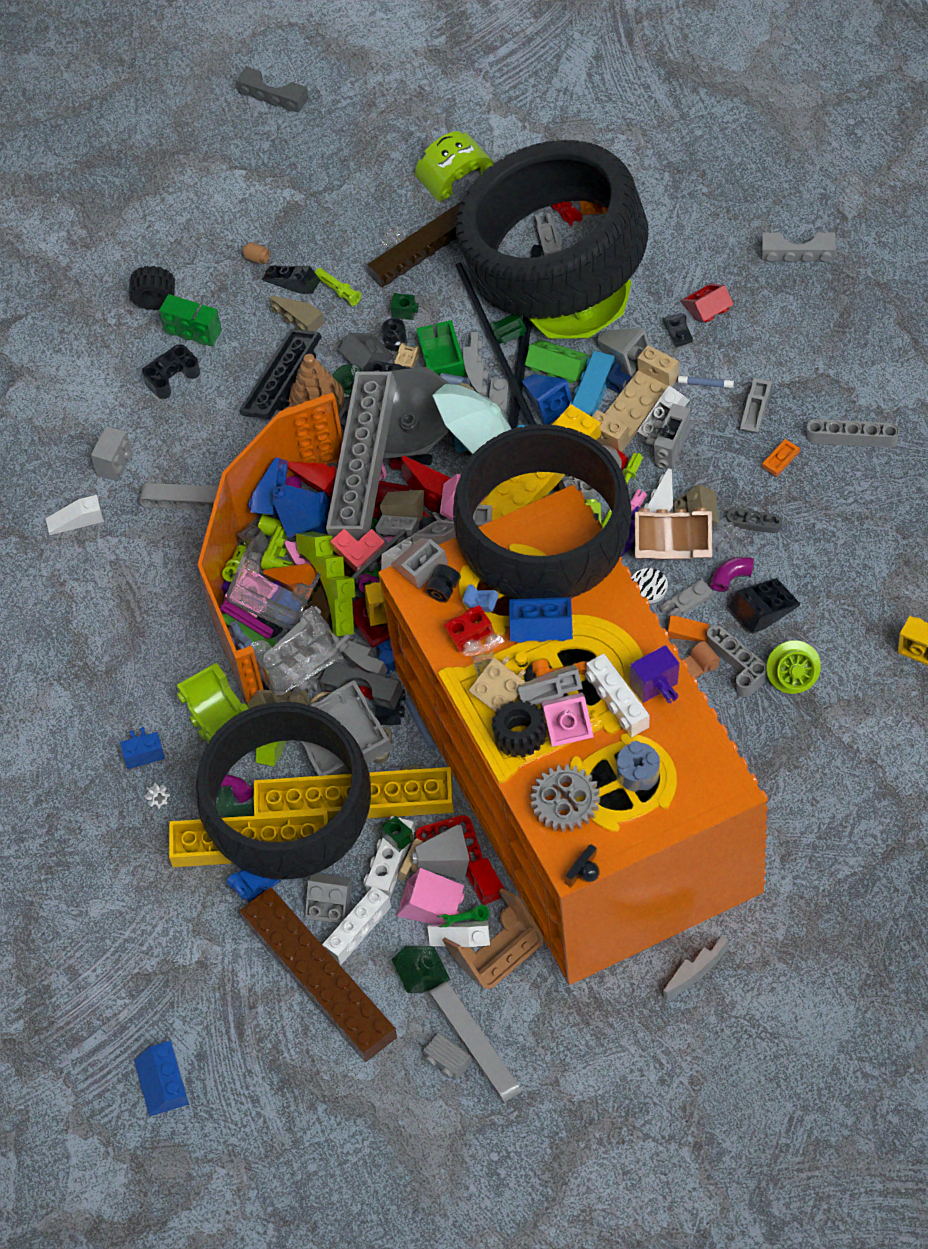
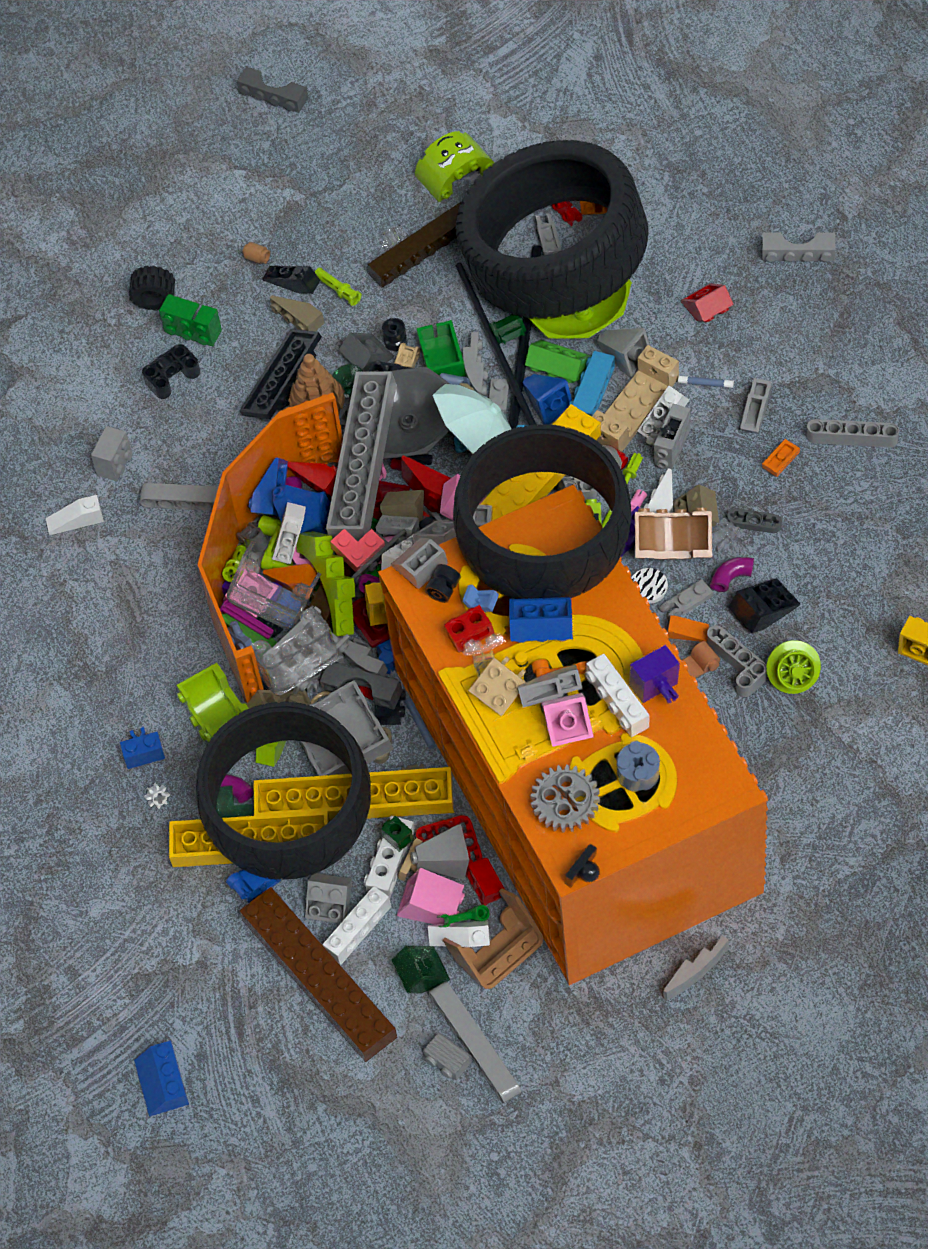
(289, 533): none -> white slope
(403, 306): dark green brick -> none
(516, 715): black tyre -> none
(617, 380): dark blue panel -> none
(678, 329): black slope -> none

